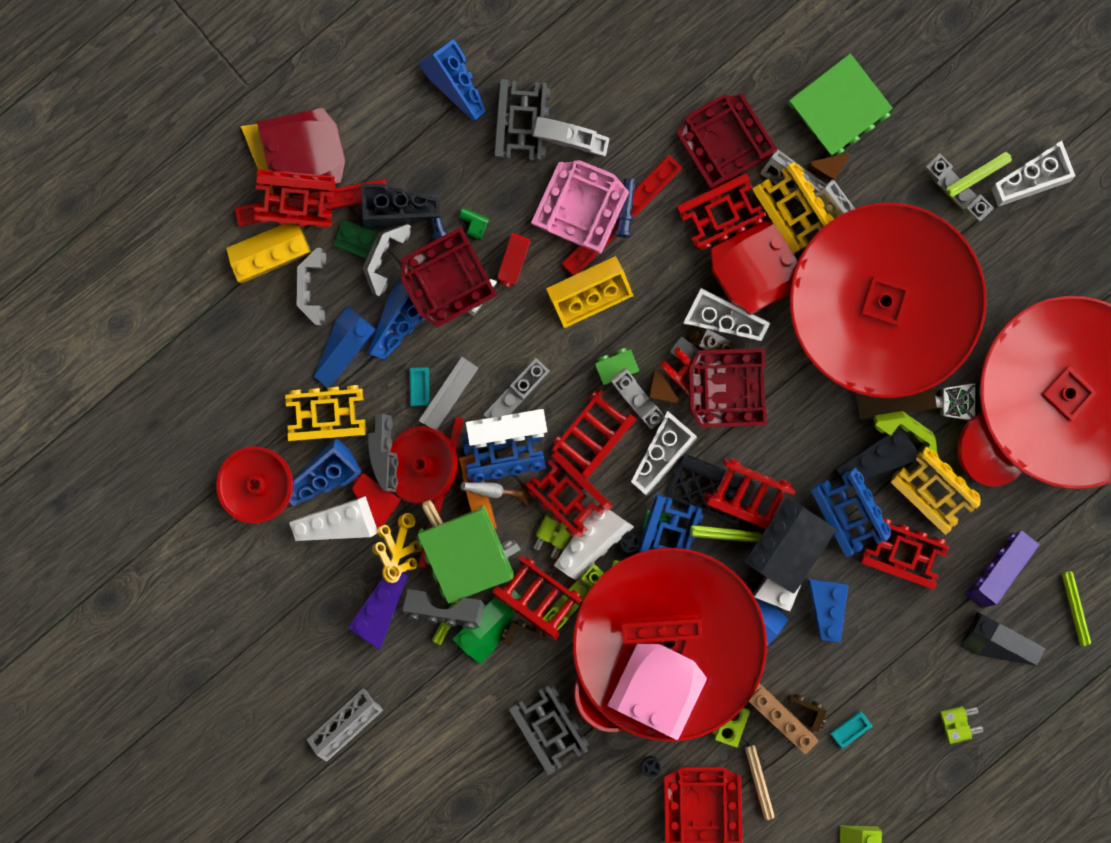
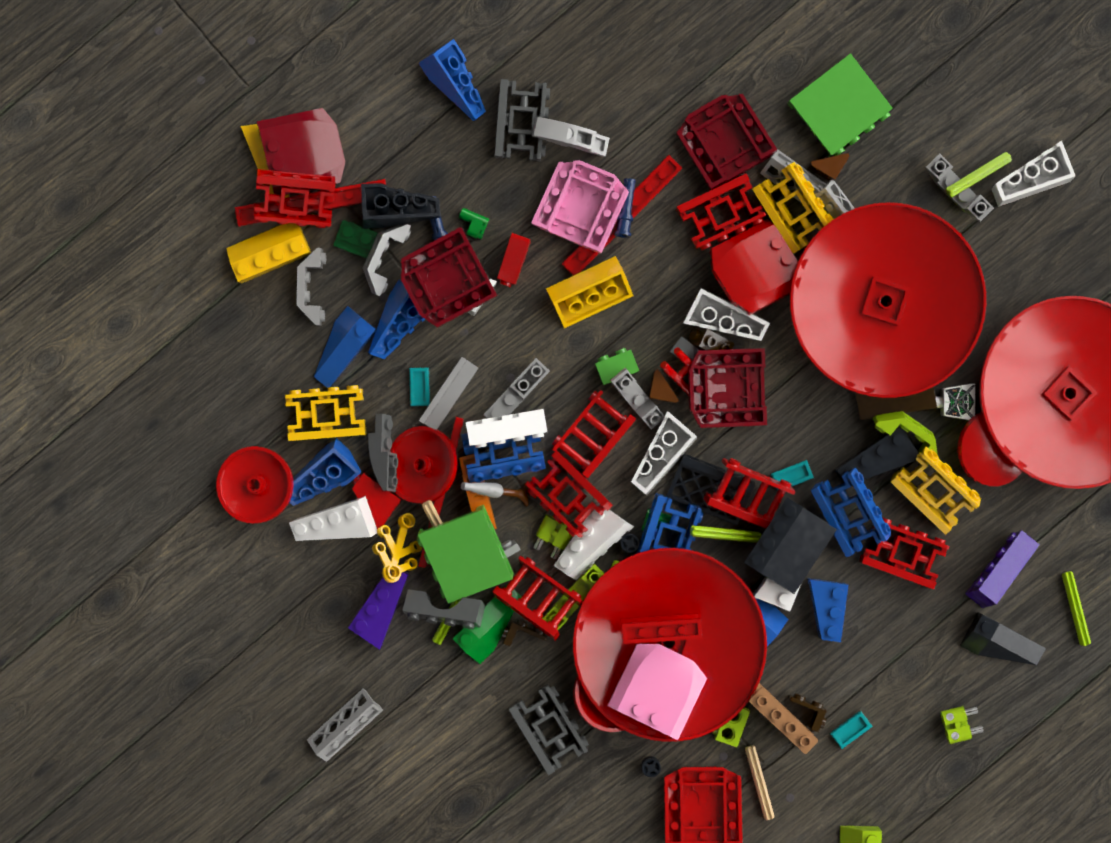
(794, 474): none -> teal tile

